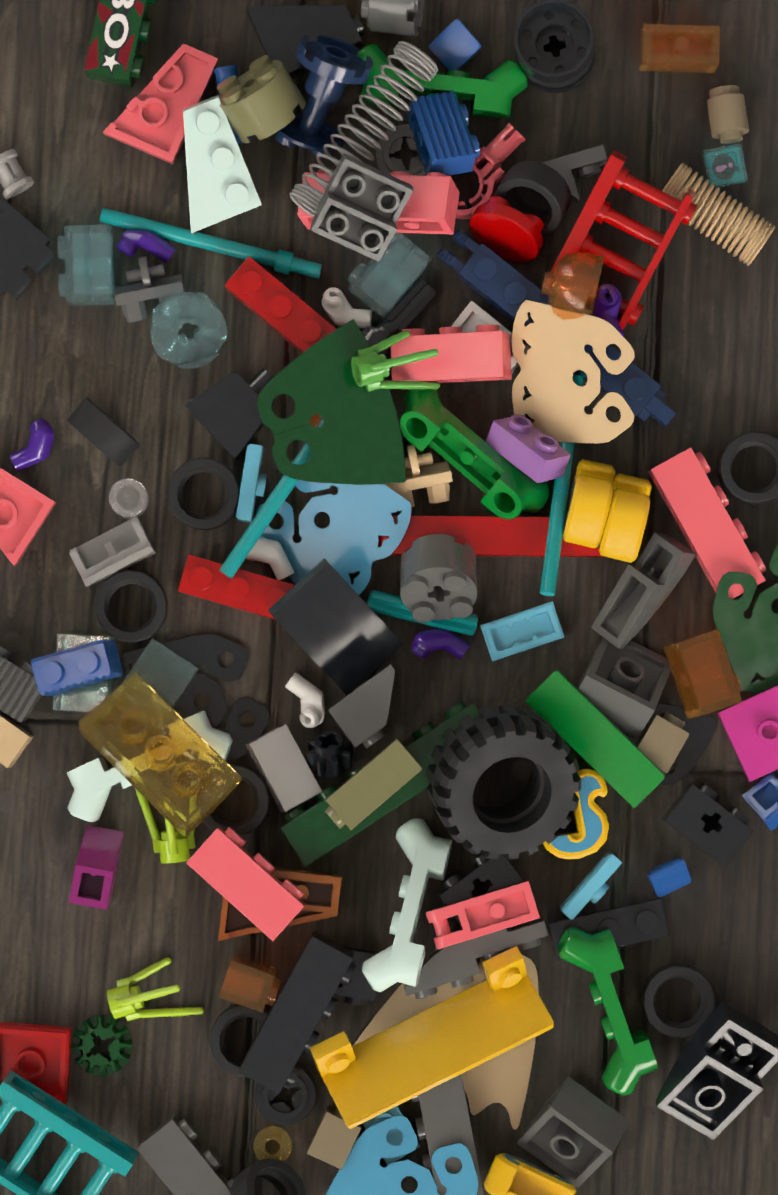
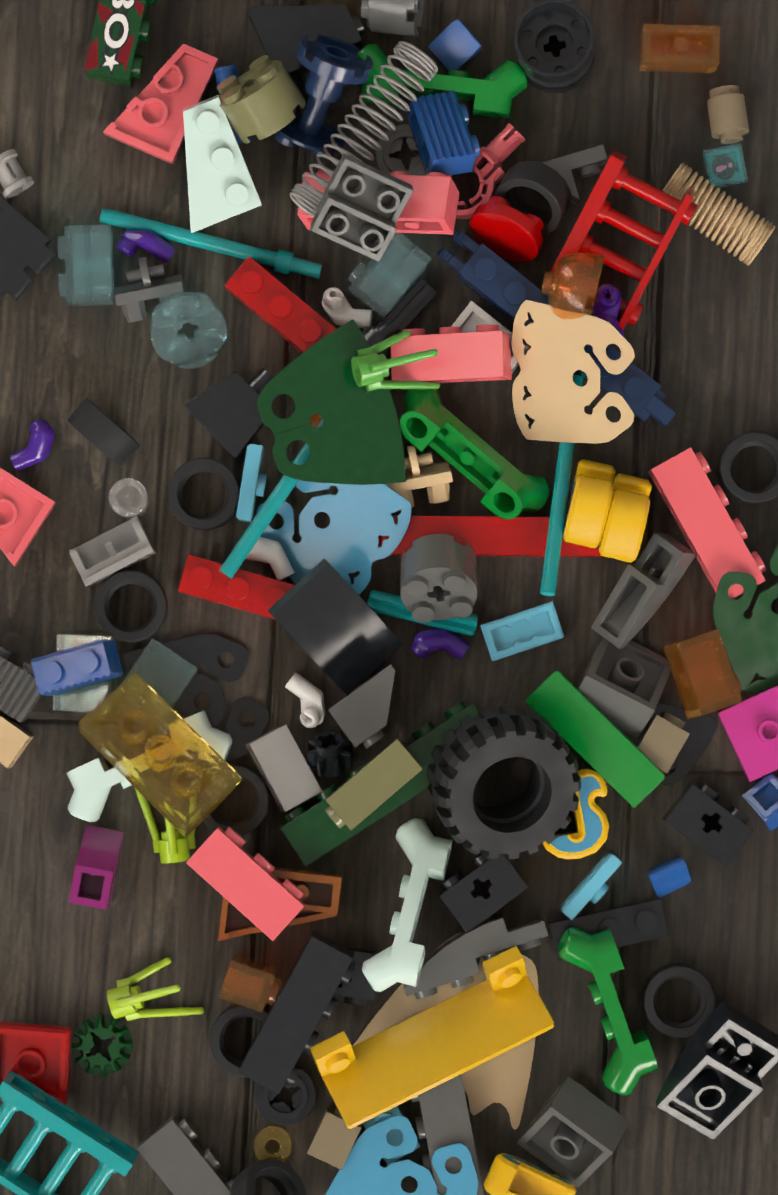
(484, 914): coral plate -> none
(528, 448): medium lavender piece -> none

